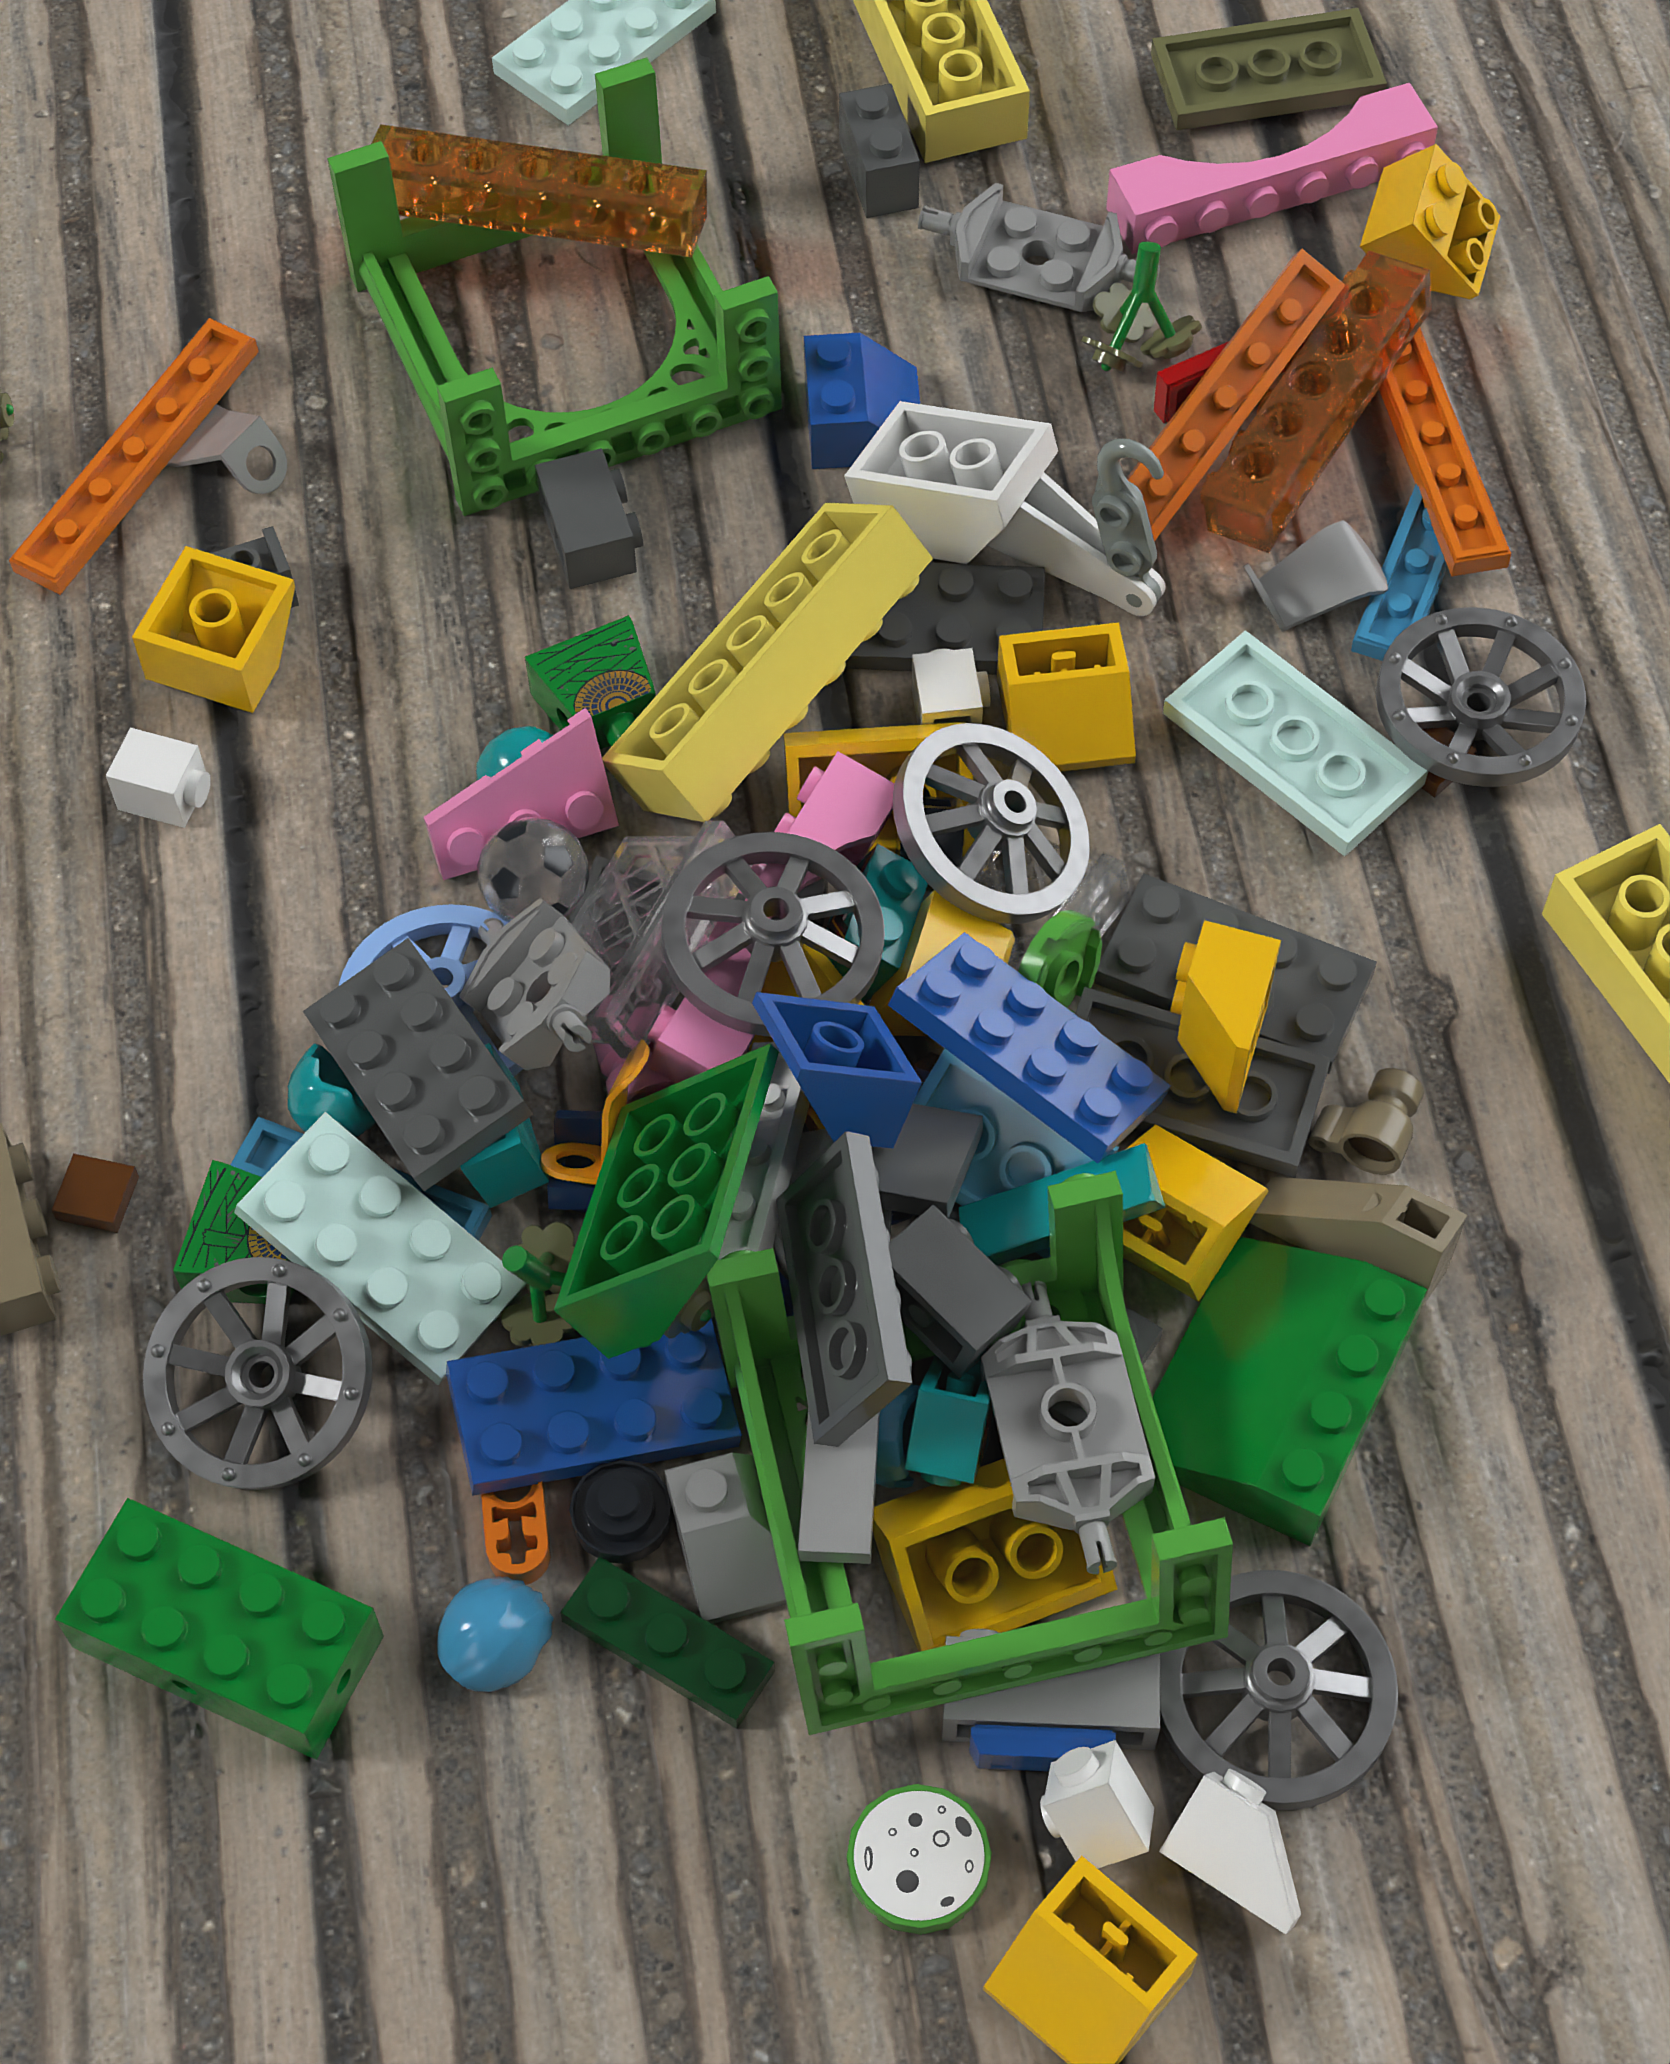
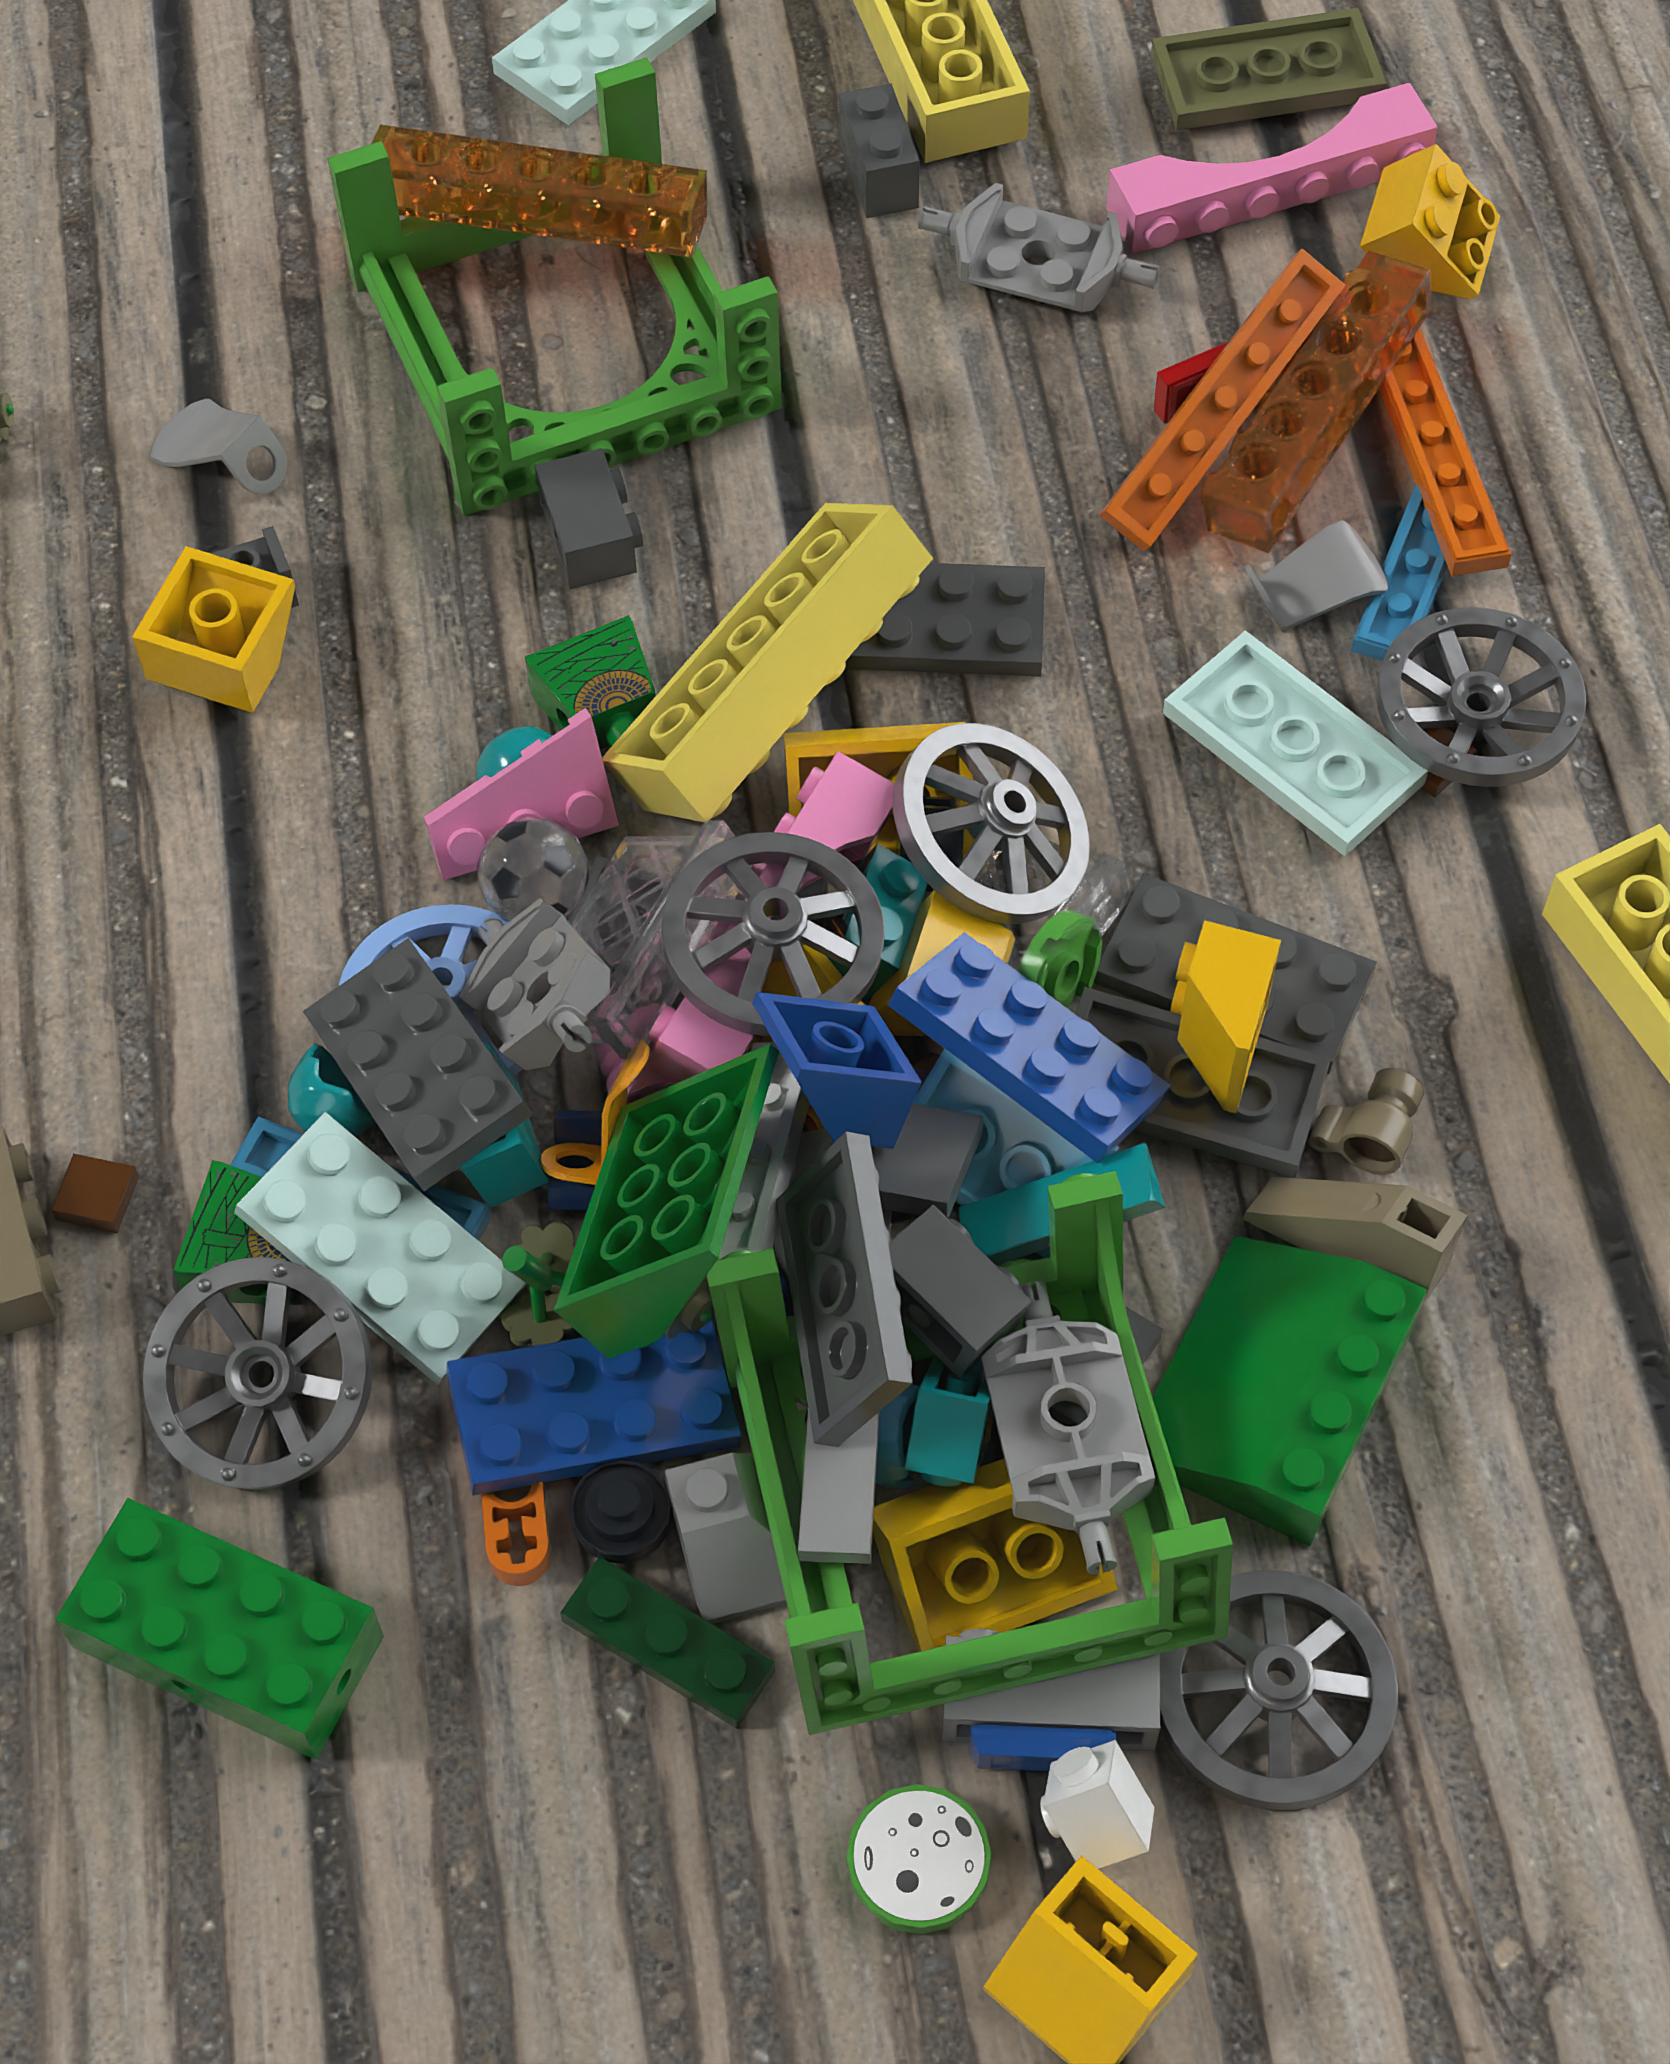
(133, 456): orange tile -> none
(158, 777): white brick -> none
(493, 1633): dark azure hair -> none
(850, 394): blue slope -> none
(948, 687): white brick -> none
(983, 482): white slope -> none
(1069, 694): yellow slope -> none
(1128, 316): olive plant -> none
(1202, 1216): yellow slope -> none
(1236, 1847): white slope -> none

